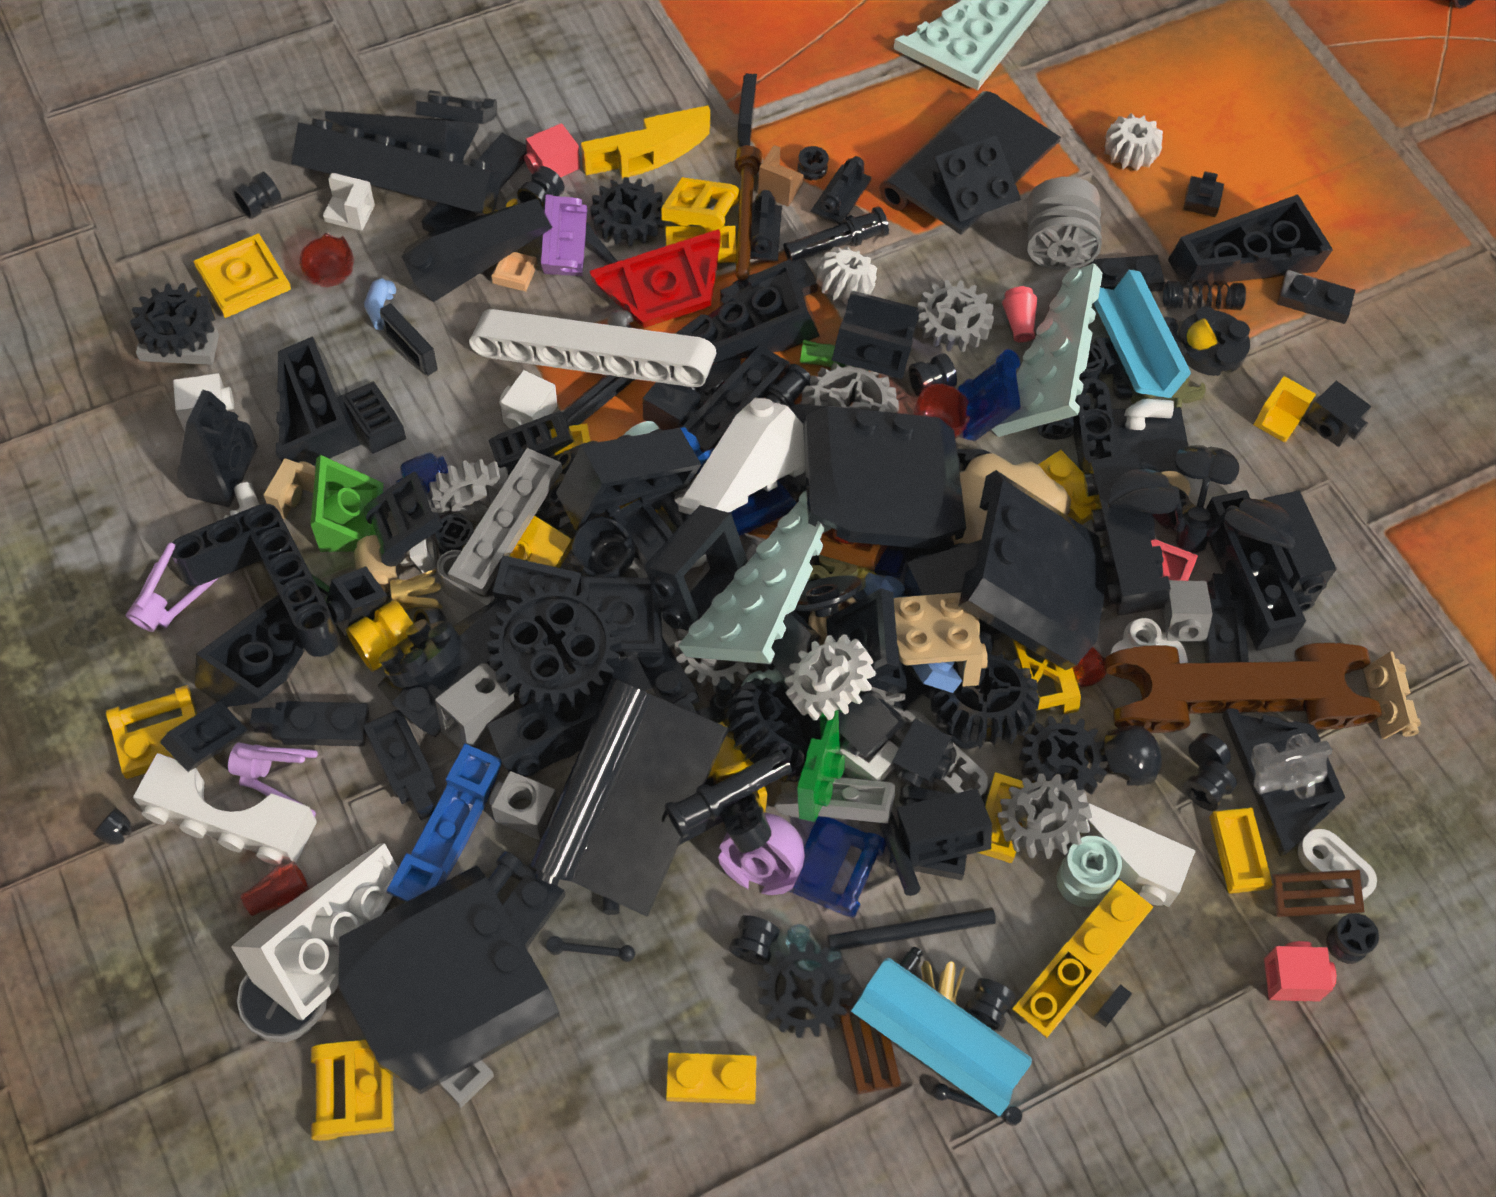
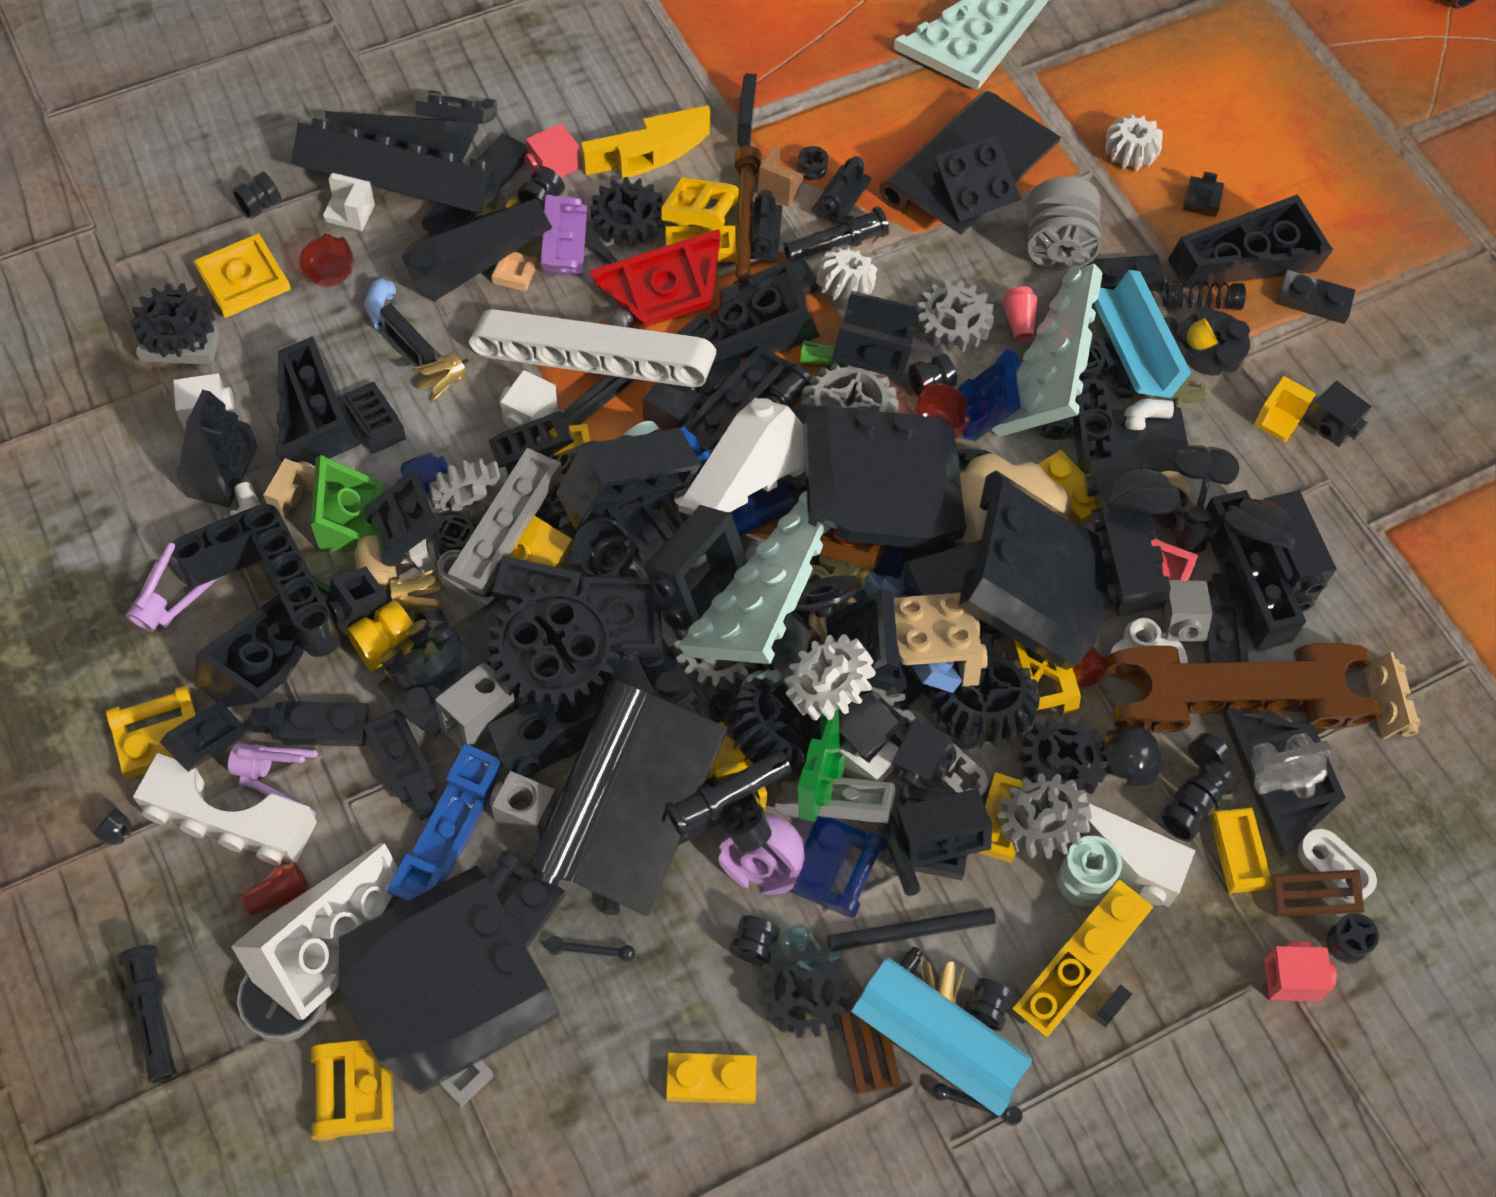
(145, 994): none -> black pin
(442, 373): none -> pearl gold piece
(1189, 808): none -> black wheel

